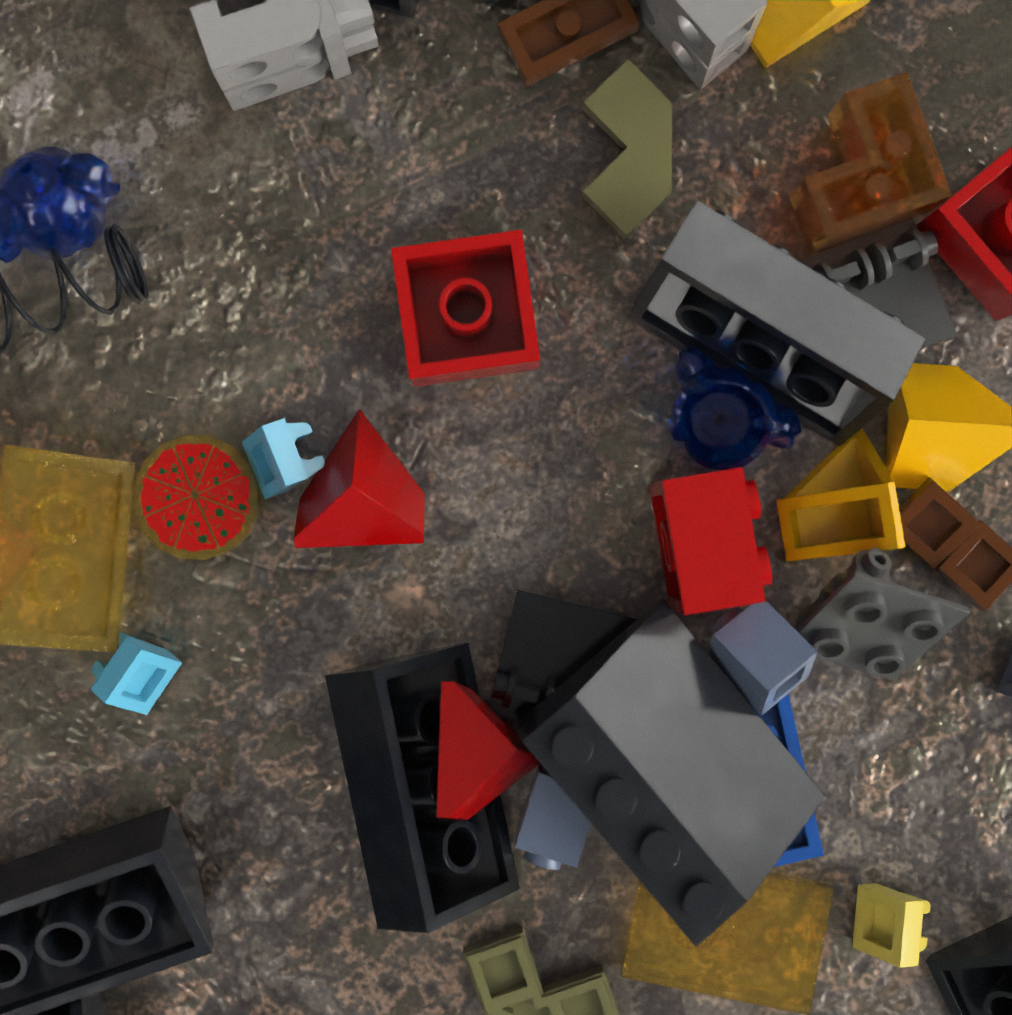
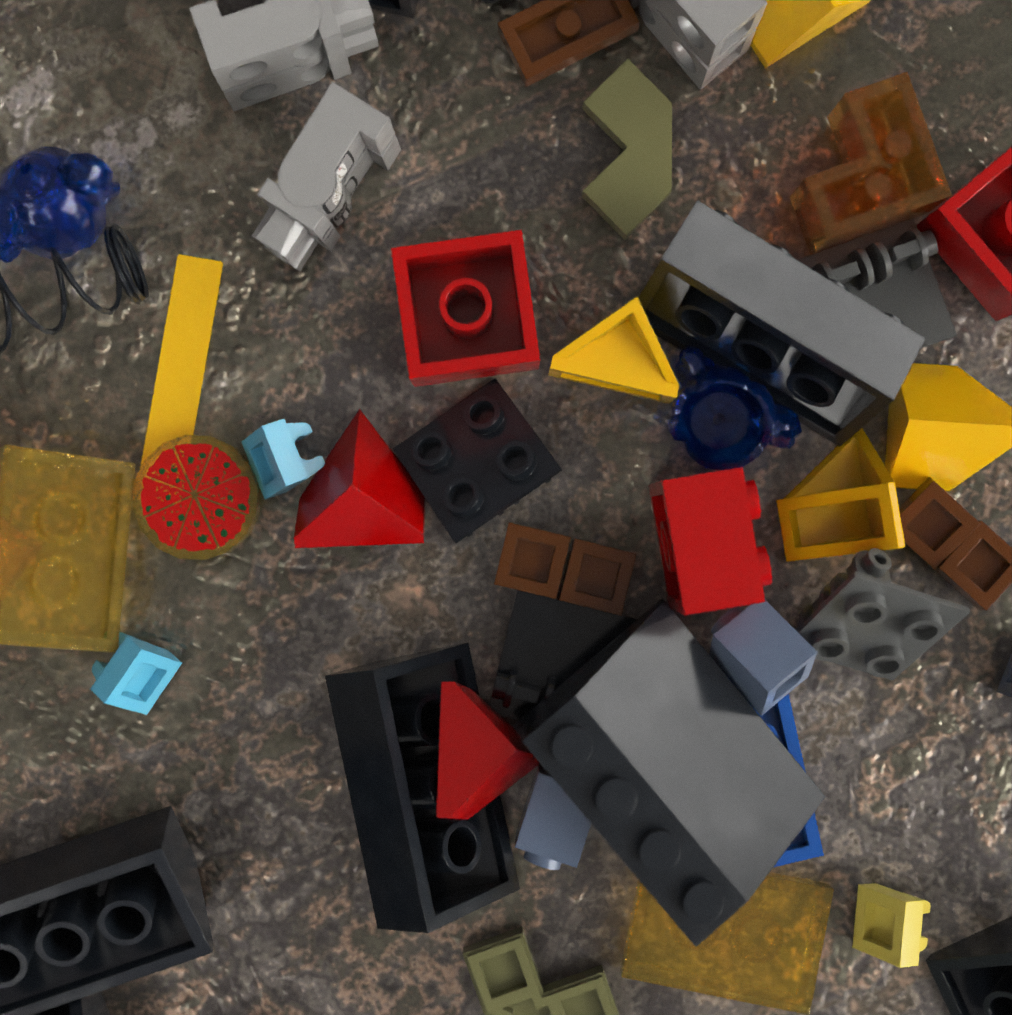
(183, 351): none -> yellow sticker
(322, 175): none -> light grey hips
(476, 460): none -> black hinge
(532, 560): none -> reddish brown plate
(597, 576): none -> reddish brown plate
(619, 357): none -> yellow slope

